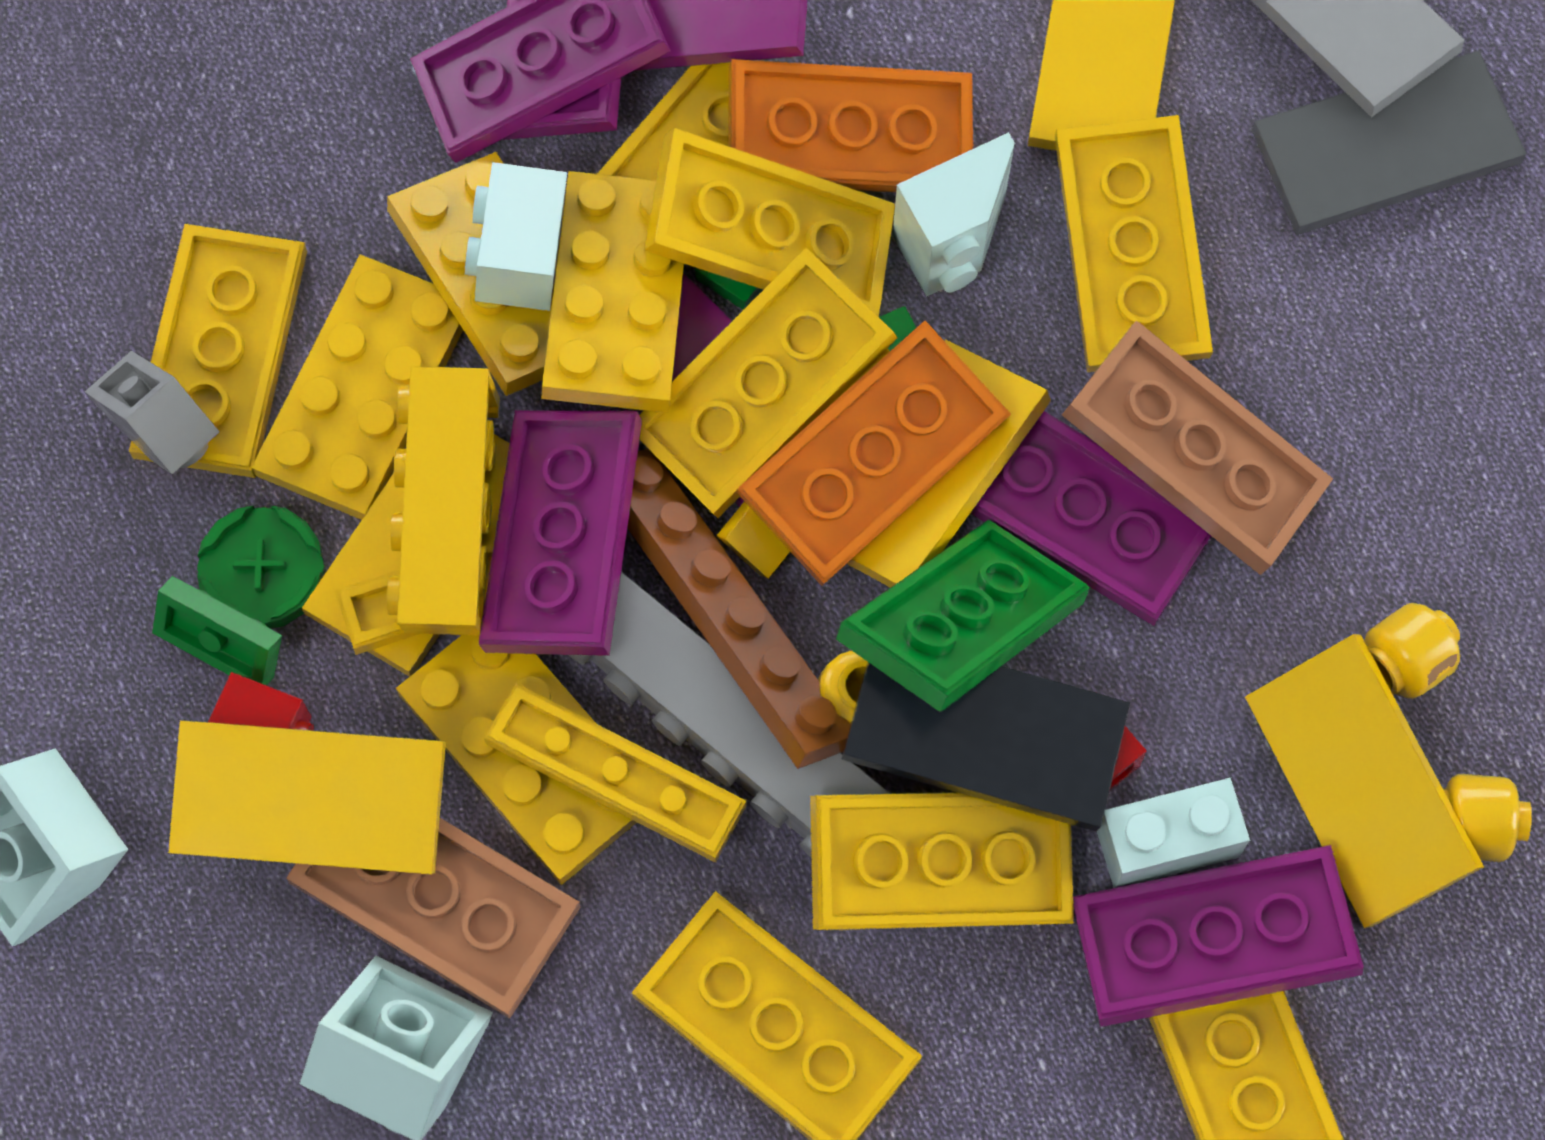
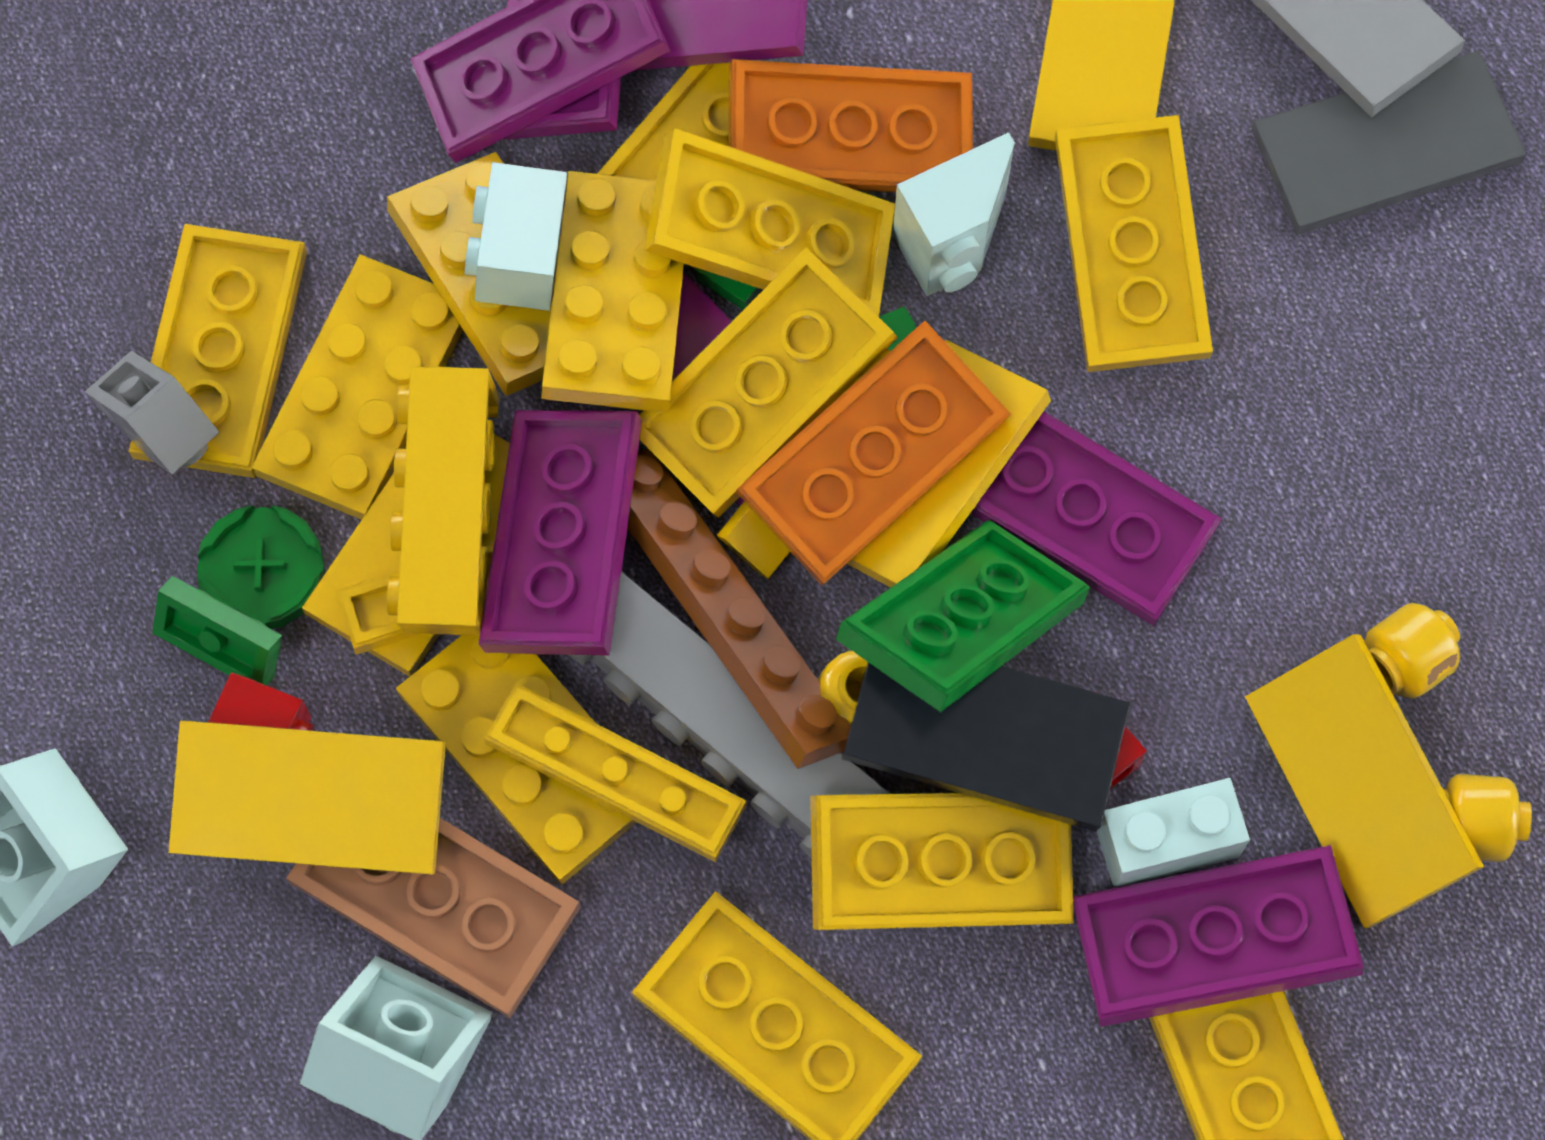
(1198, 447): nougat plate -> none

